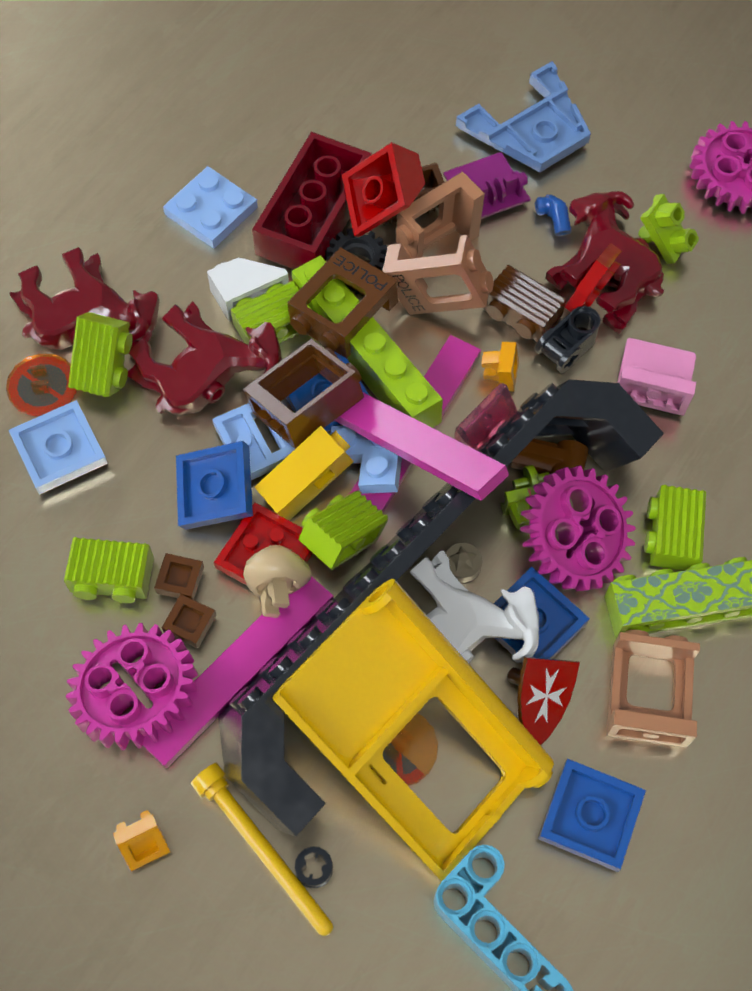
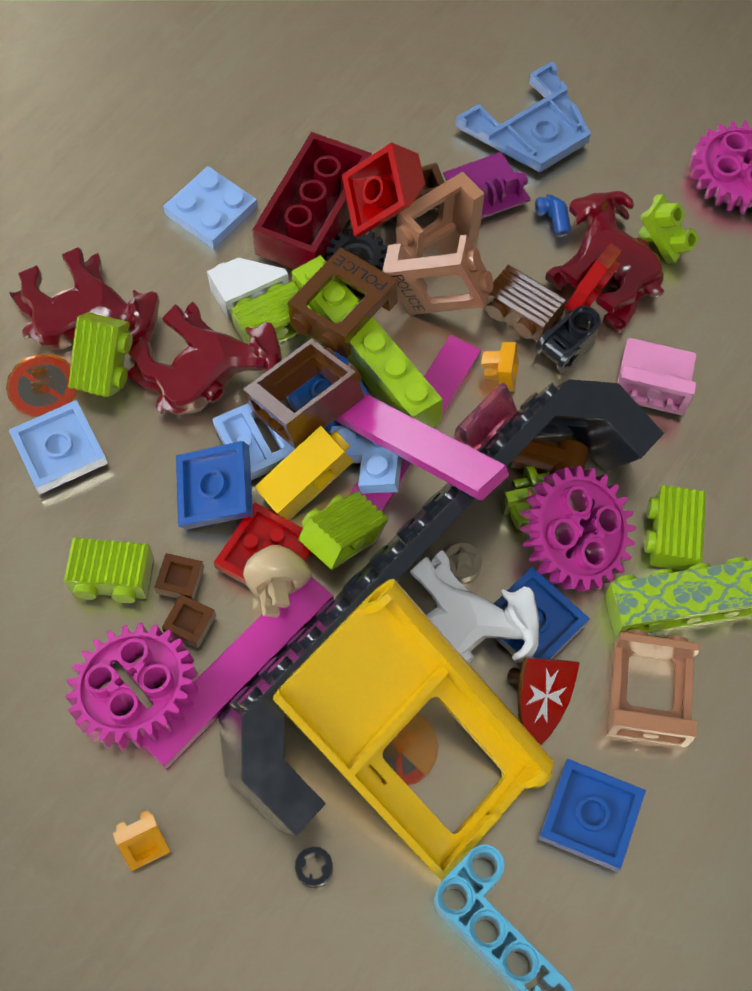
(213, 785): yellow piece -> none

